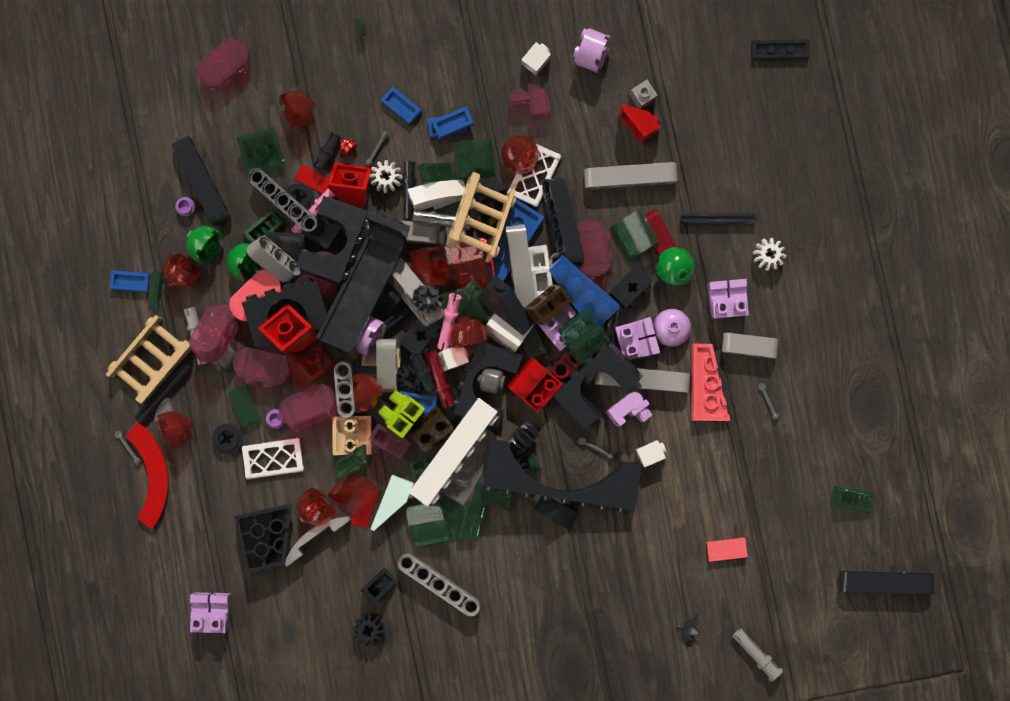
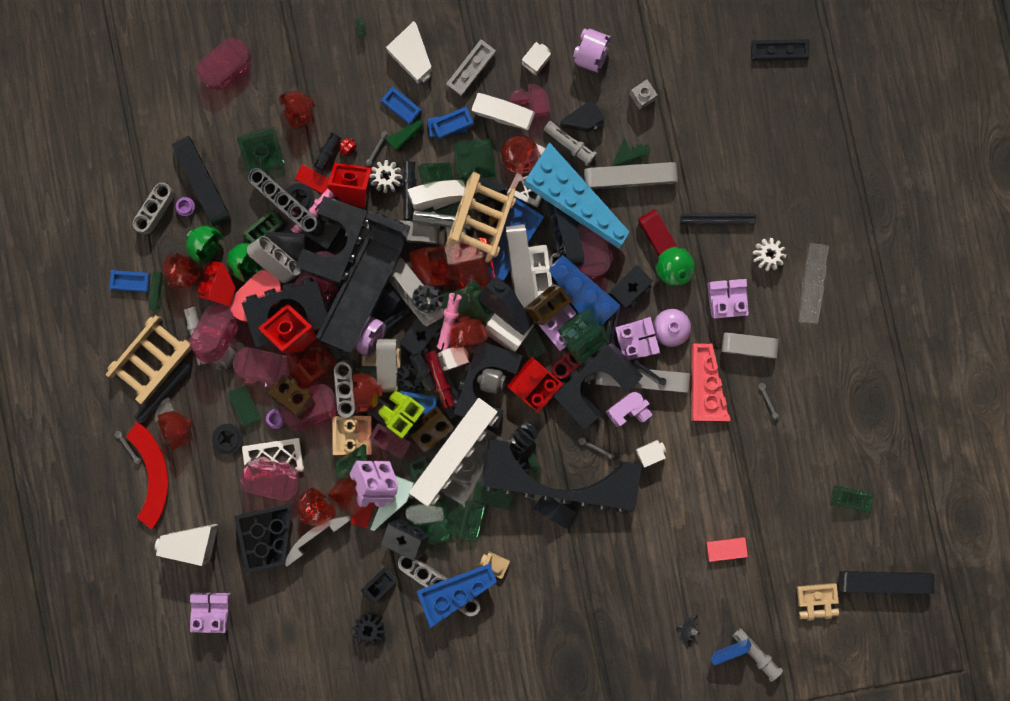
(153, 218): none -> light grey beam
(188, 545): none -> white slope
(216, 284): none -> red slope
(270, 478): none -> clear pink brick
(290, 399): none -> dark brown brick
(373, 483): none -> lavender hips
(403, 137): none -> dark green slope
(405, 539): none -> black brick
(411, 54): none -> white slope
(450, 594): none -> blue wing
(471, 67): none -> light grey plate
(497, 563): none -> tan bracket
(502, 111): none -> white slope
(565, 189): none -> dark azure wing
(576, 148): none -> light grey pin
(584, 118): none -> black slope
(625, 155): none -> clear green slope
(634, 234): clear green slope -> none
(639, 122): red slope -> none
(662, 381): none -> black hinge
(731, 652): none -> blue tile
(813, 283): none -> clear slope
(818, 595): none -> tan plate

